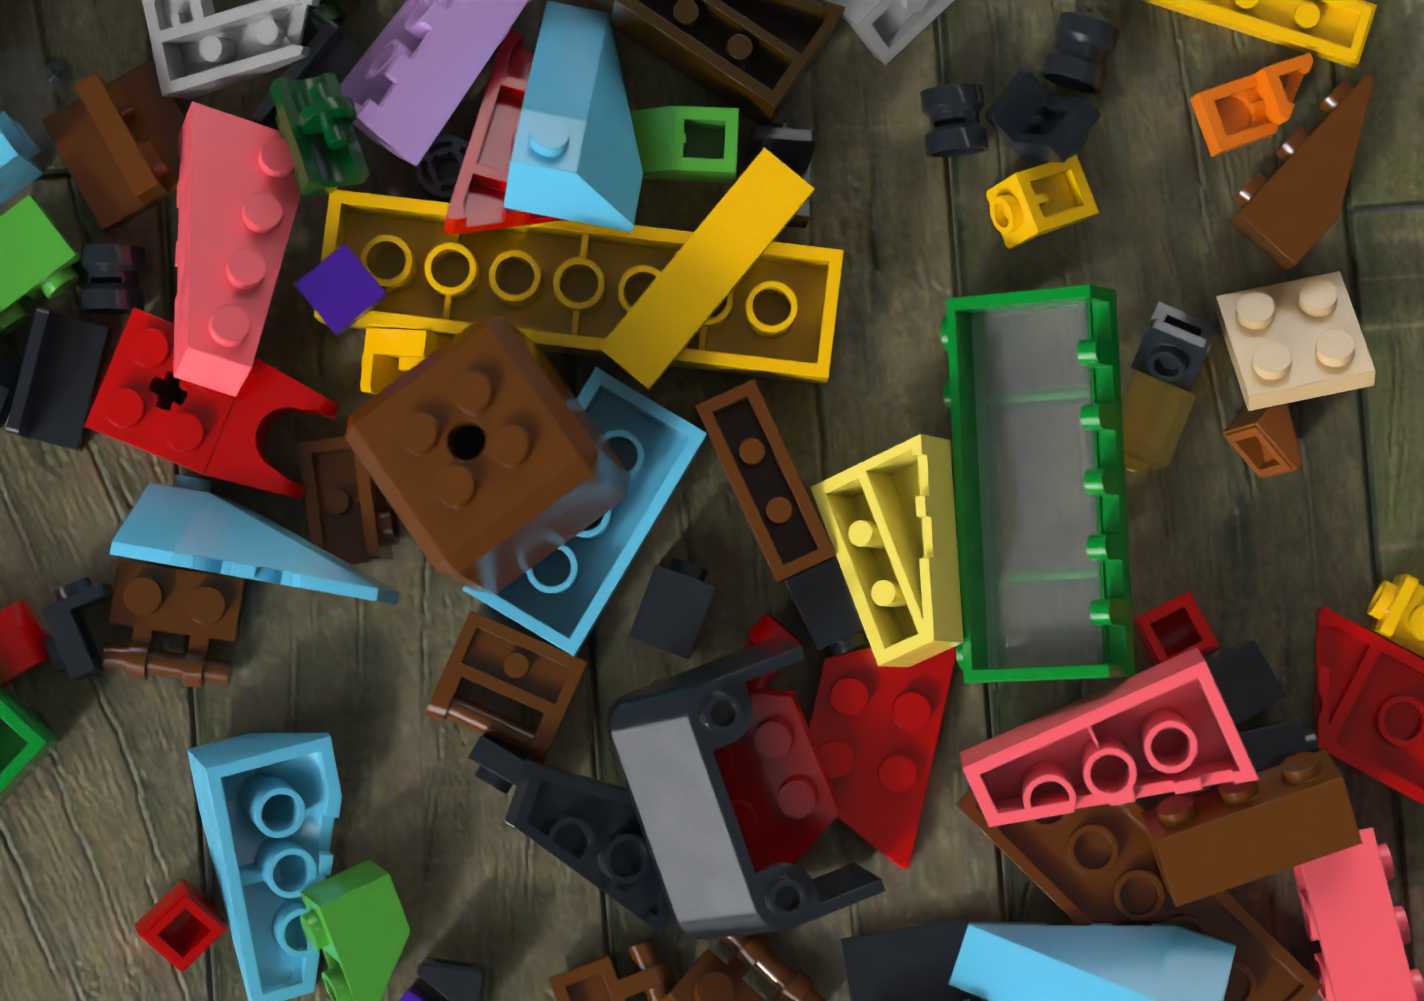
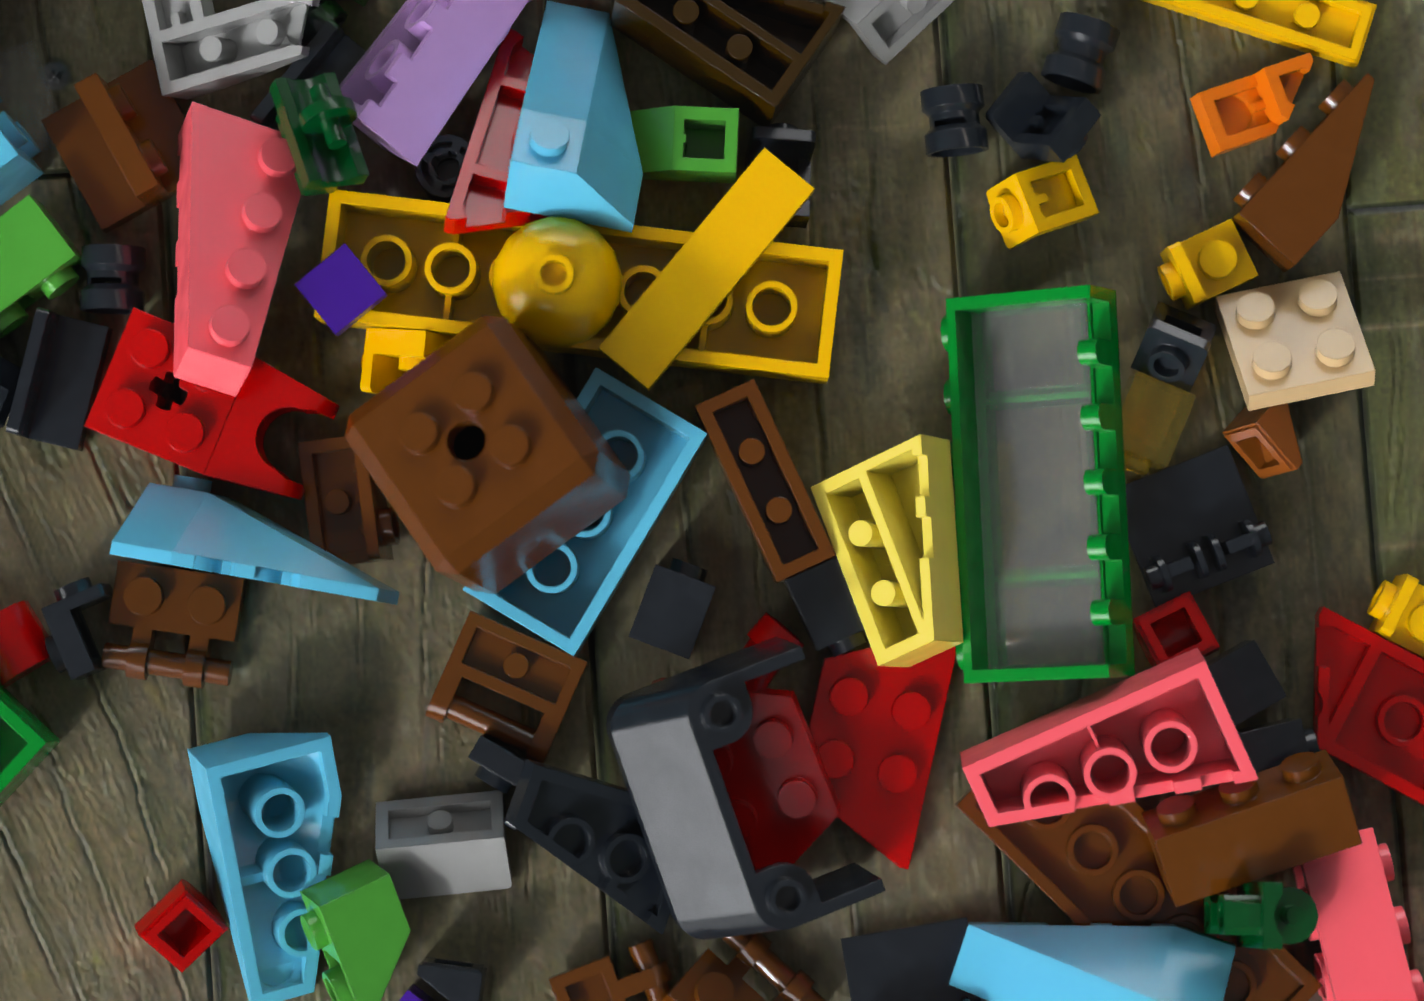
(444, 844): none -> light grey panel
(557, 281): none -> yellow cylinder
(1194, 527): none -> black hinge
(1206, 265): none -> yellow bracket
(1262, 915): none -> dark green hips

